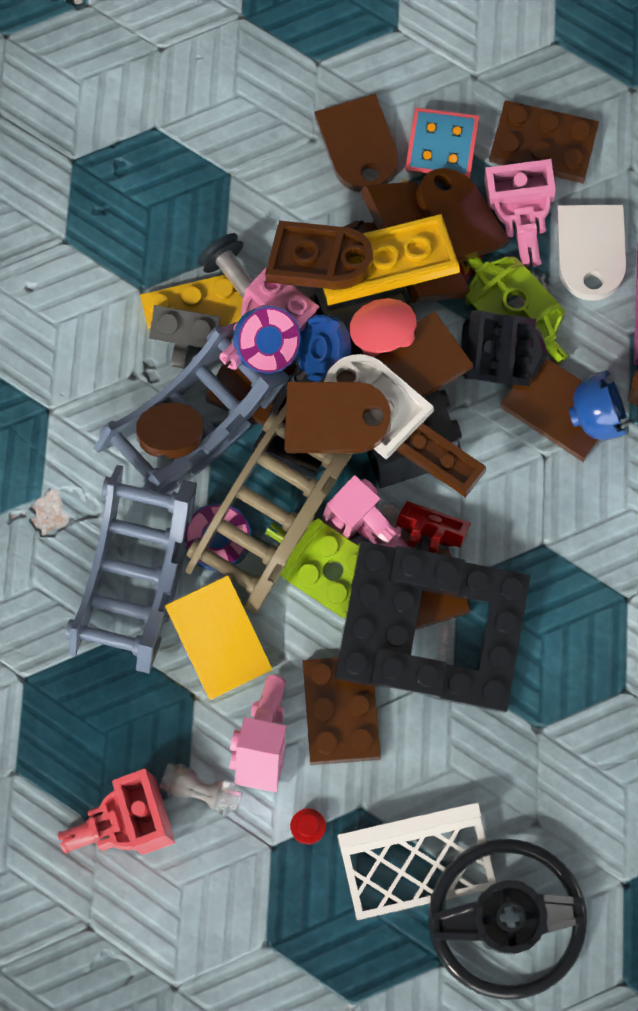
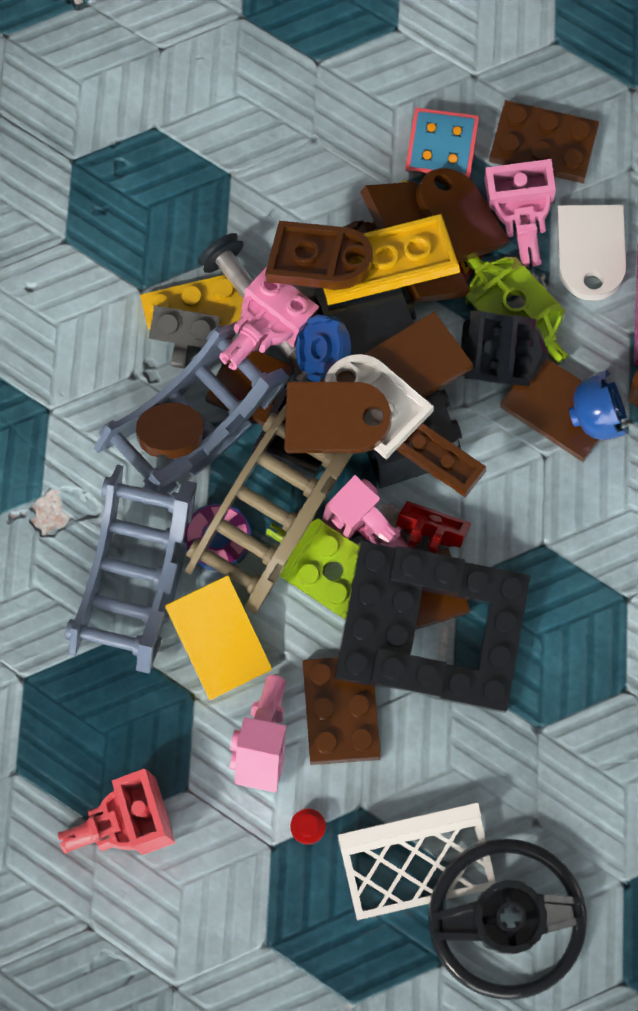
(185, 783): clear piece -> none
(266, 339): tile -> none
(358, 141): reddish brown tile -> none
(383, 326): coral dish -> none

